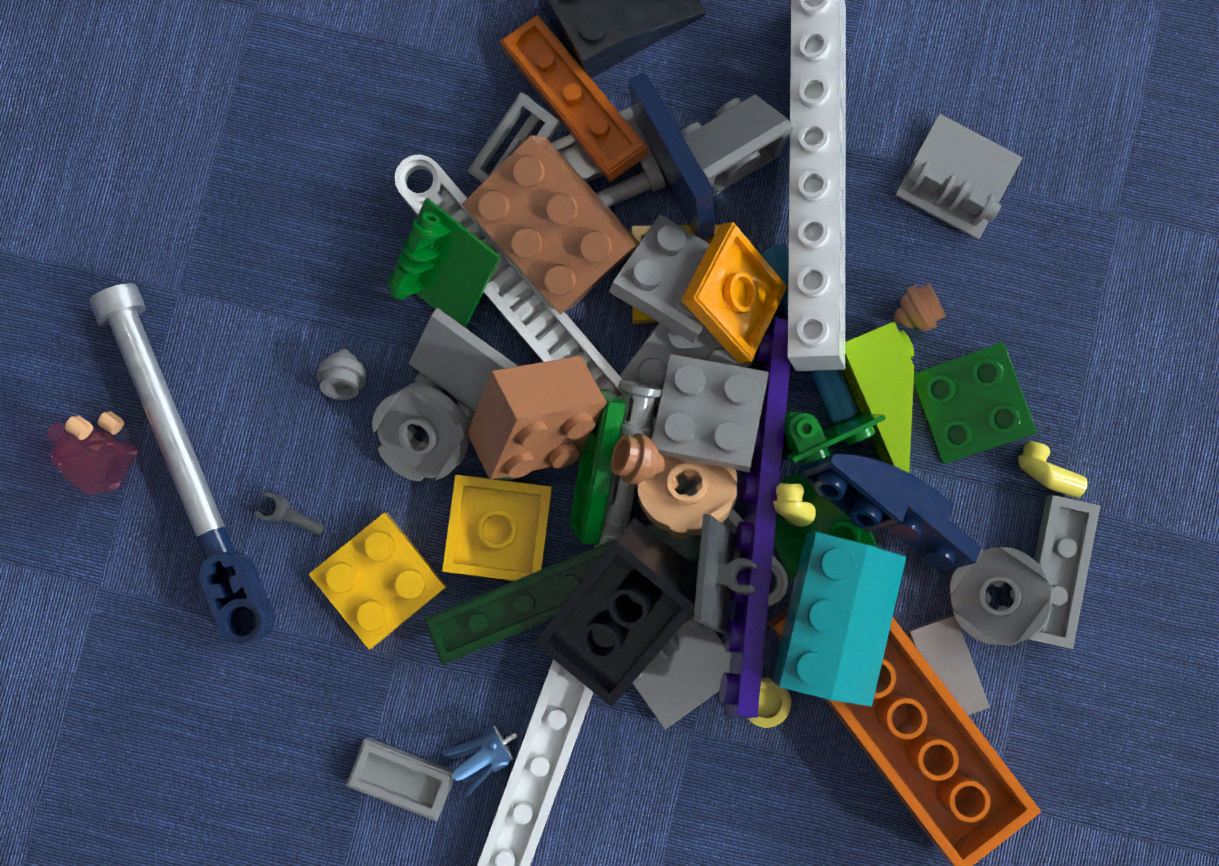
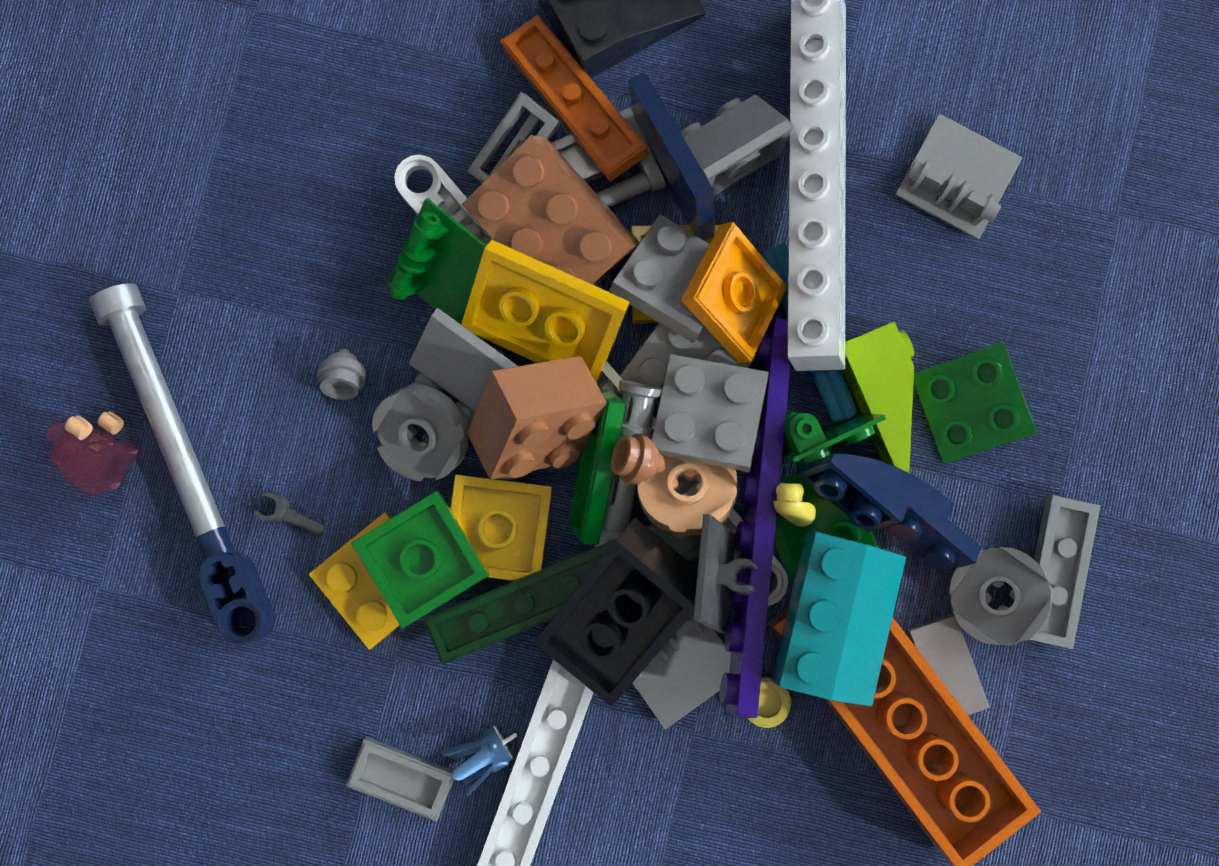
(420, 559): none -> green plate
(541, 310): none -> yellow plate
(919, 308): nougat plate -> none
(1049, 475): light yellow arm -> none

